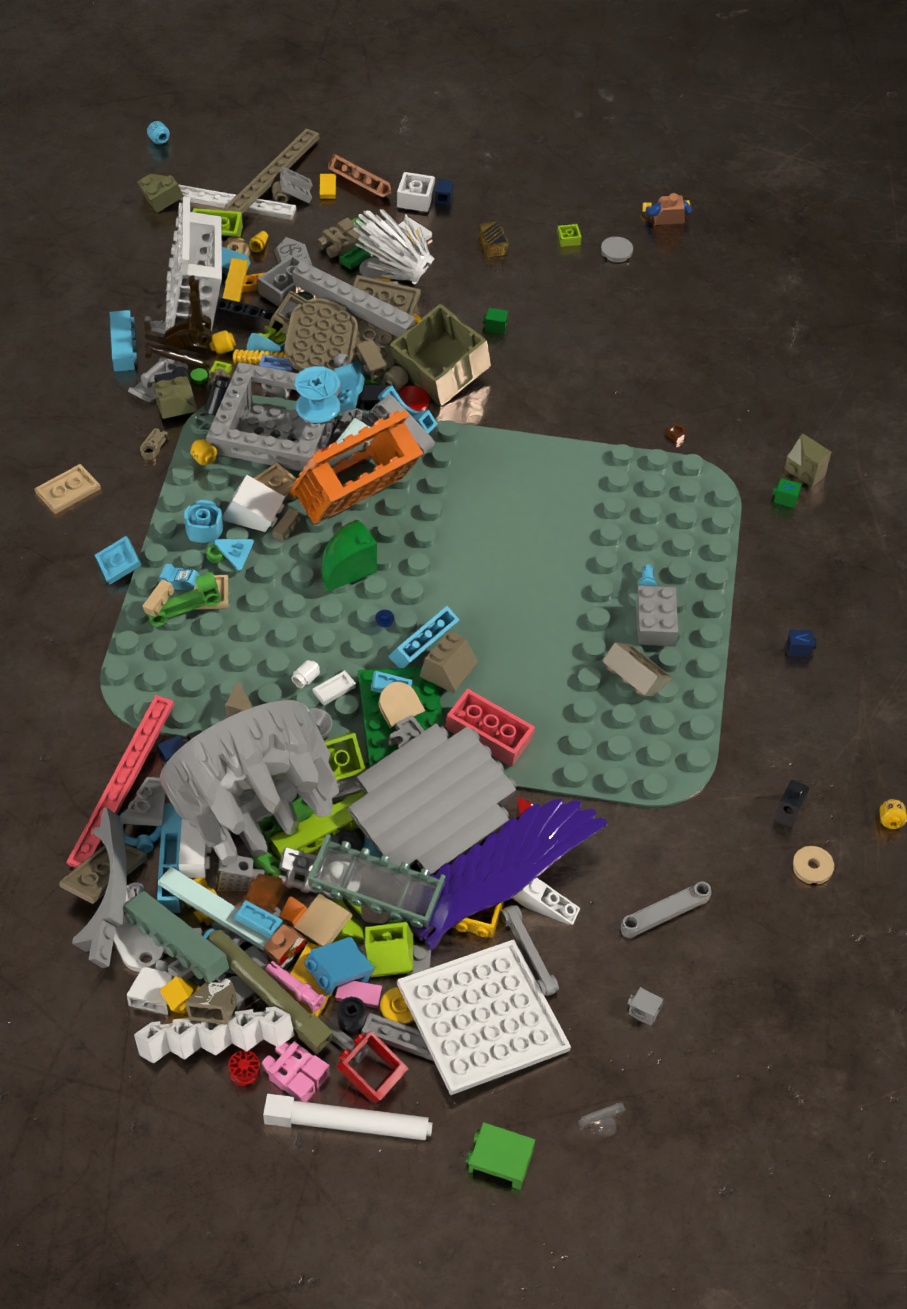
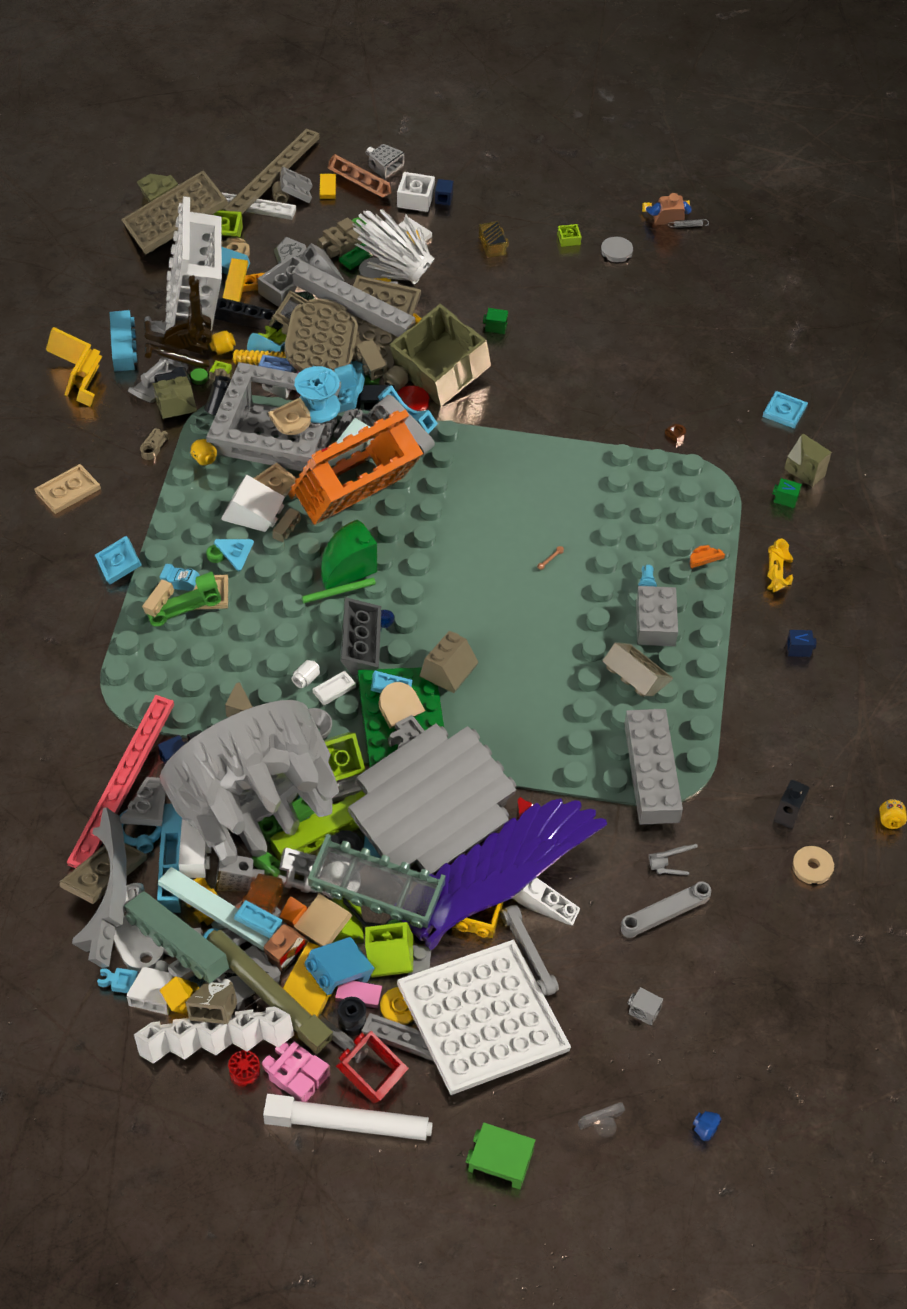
(78, 353): none -> yellow piece
(120, 980): none -> medium azure plate
(156, 221): none -> dark tan plate
(158, 132): medium azure head -> none
(203, 521): medium azure brick -> none
(258, 242): yellow cone -> none
(291, 417): none -> tan tile
(302, 991): bright pink pin -> none
(319, 259): none -> light grey slope
(338, 590): none -> bright green bar
(341, 359): light grey hinge -> none
(360, 635): none -> dark grey slope
(385, 160): none -> light grey torso
(423, 638): medium azure brick -> none
(497, 728): coral brick -> none
(560, 550): none -> nougat hinge
(653, 766): none -> light grey brick
(659, 860): none -> light grey plant
(688, 223): none -> light grey piece
(705, 555): none -> orange plate
(706, 1124): none -> blue cone
(779, 552): none -> yellow piece
(785, 409): none -> medium azure tile

